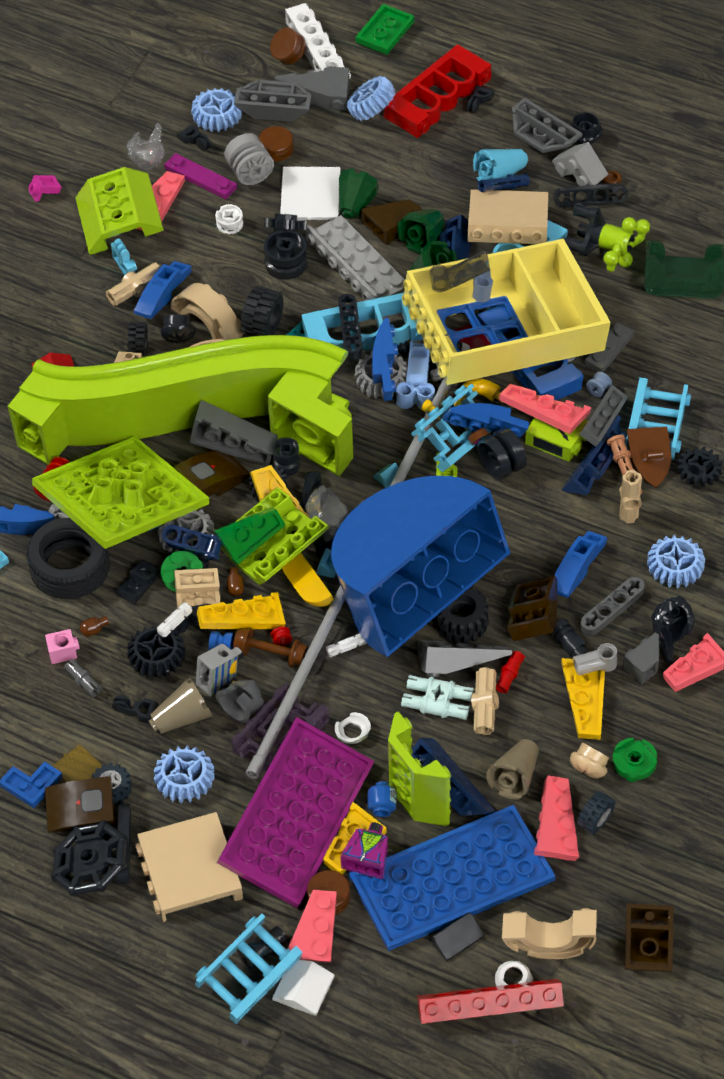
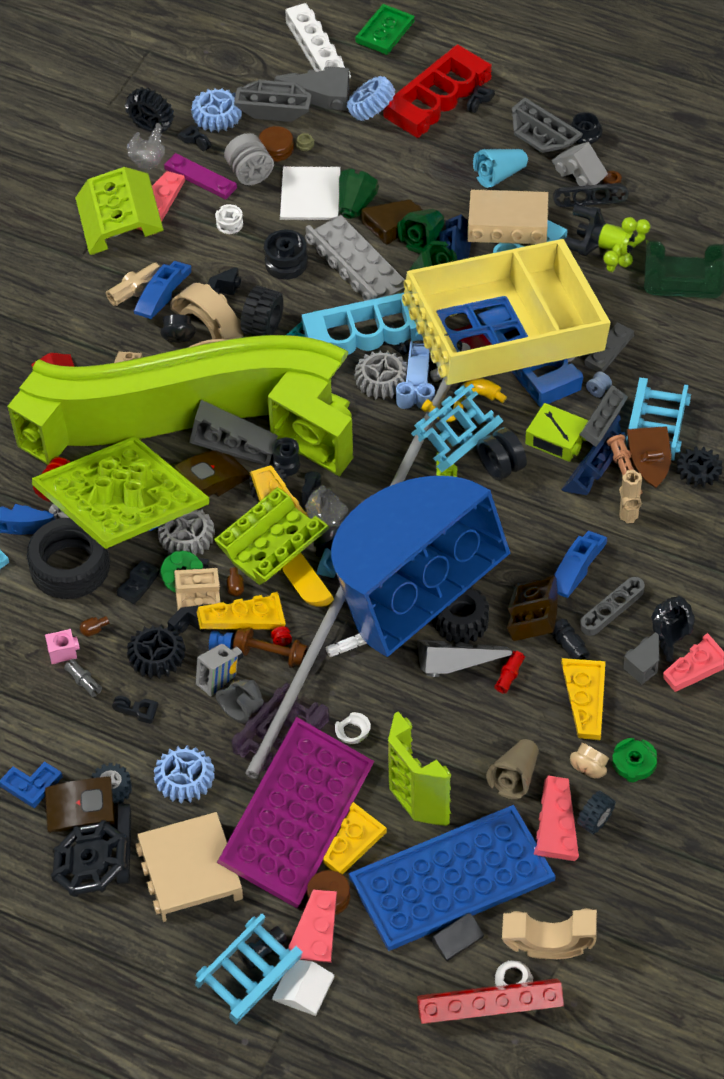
(43, 184): dark pink bracket -> none
(77, 765): clear yellow piece -> none
(122, 257): medium azure hinge -> none
(137, 338): black tyre -> none
(149, 108): none -> black gear
(174, 619): white axle -> none
(180, 709): dark tan cone -> none
(207, 546): dark blue piece -> none
(226, 281): none -> black slope
(250, 533): green wing -> none
(285, 221): black gear -> none
(287, 46): reddish brown head -> none
(304, 142): none -> olive plate
(347, 326): black beam -> none
(366, 852): magenta torso -> none
(382, 799): blue head -> none
(383, 357): blue slope -> none
(387, 474): medium azure slope -> none
(433, 689): light aqua pin -> none
(447, 278): clear smoke plate -> none
(463, 794): dark blue wedge -> none
(477, 435): reddish brown tile -> none
(481, 415): blue slope -> none
(482, 287): sand blue piece -> none
(485, 701): tan piece -> none
(519, 180): dark blue pin -> none
(553, 412): coral wing -> none
(596, 660): light grey piece -> none
(649, 937): dark brown slope -> none
(683, 570): light blue gear -> none

